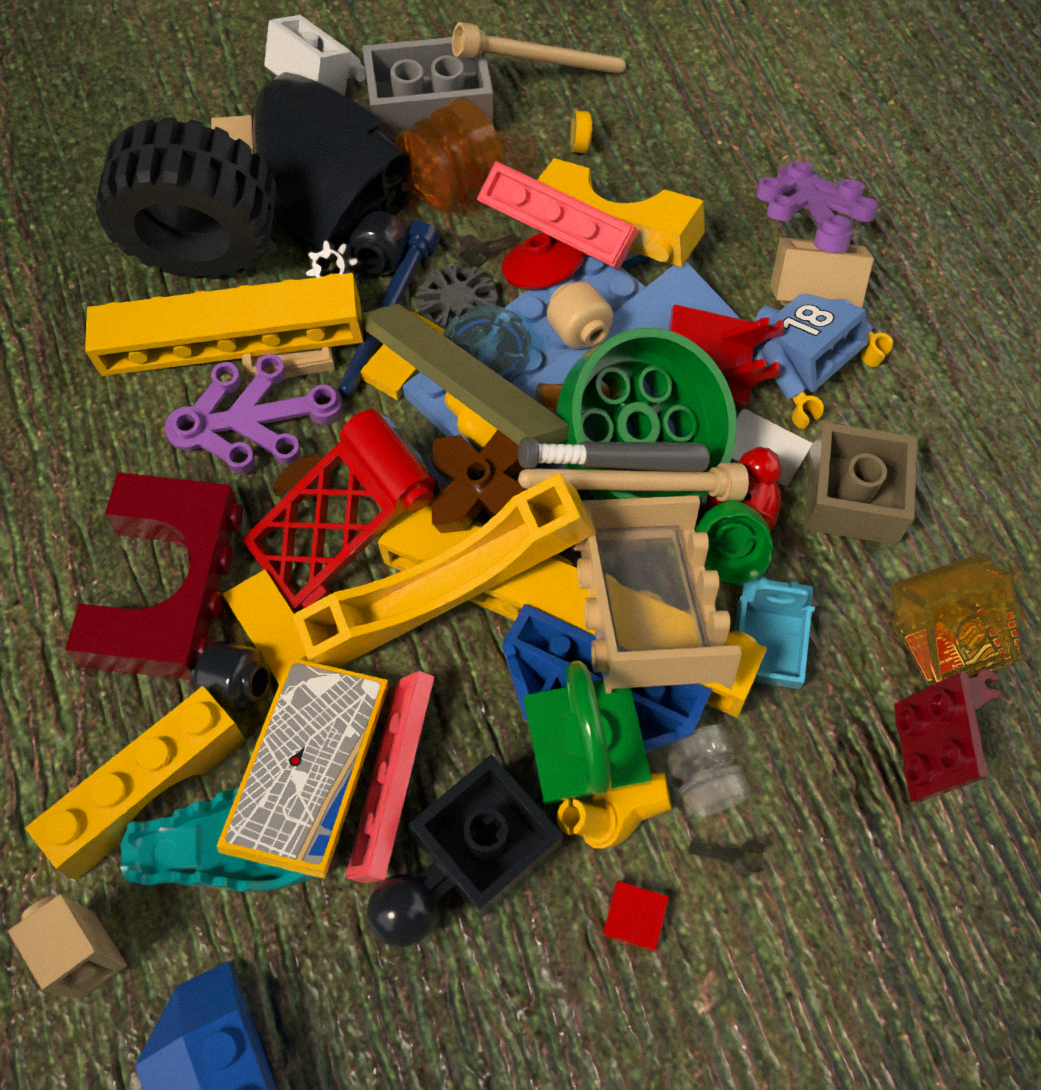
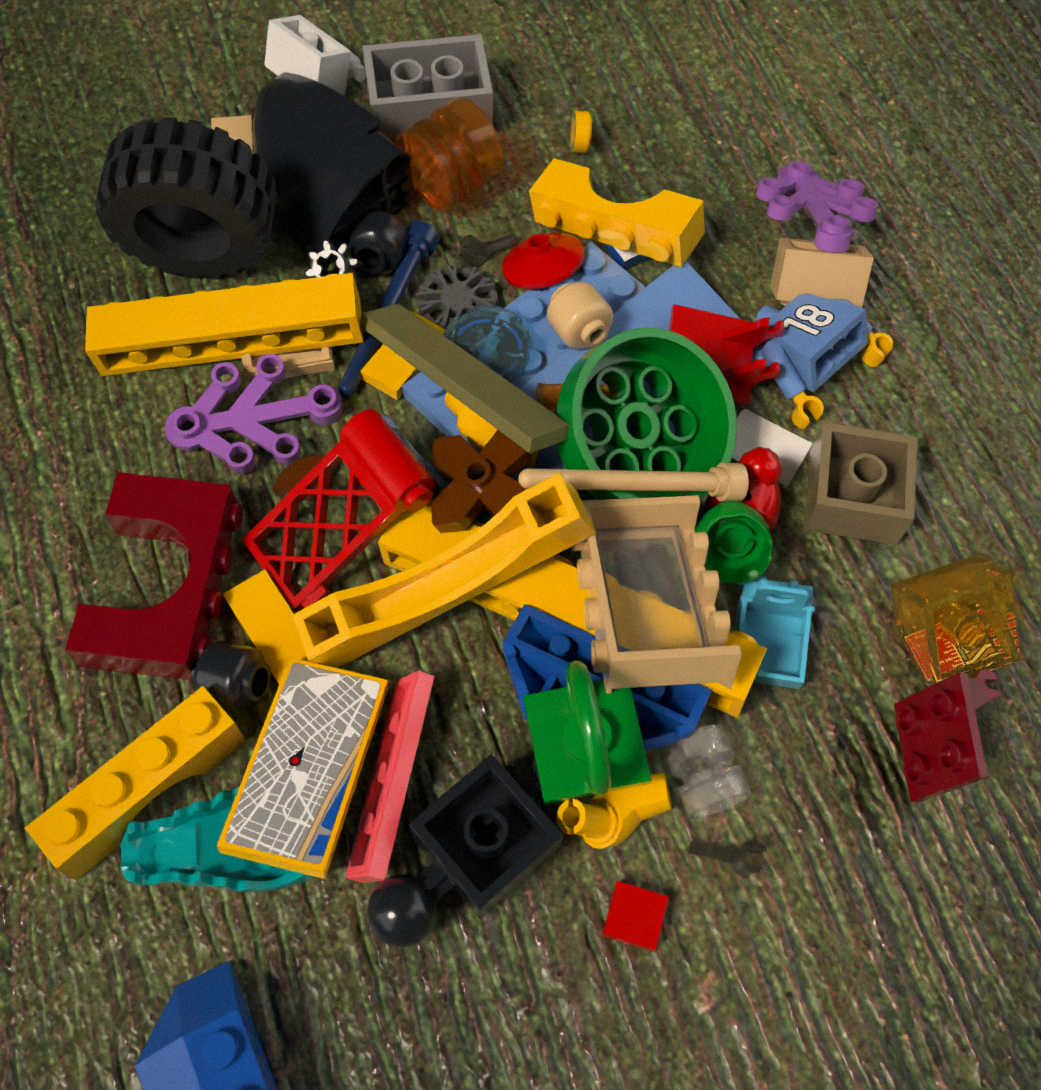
(66, 947): tan brick -> none
(472, 42): tan piece -> none
(558, 215): coral tile -> none
(617, 455): dark grey piece -> none

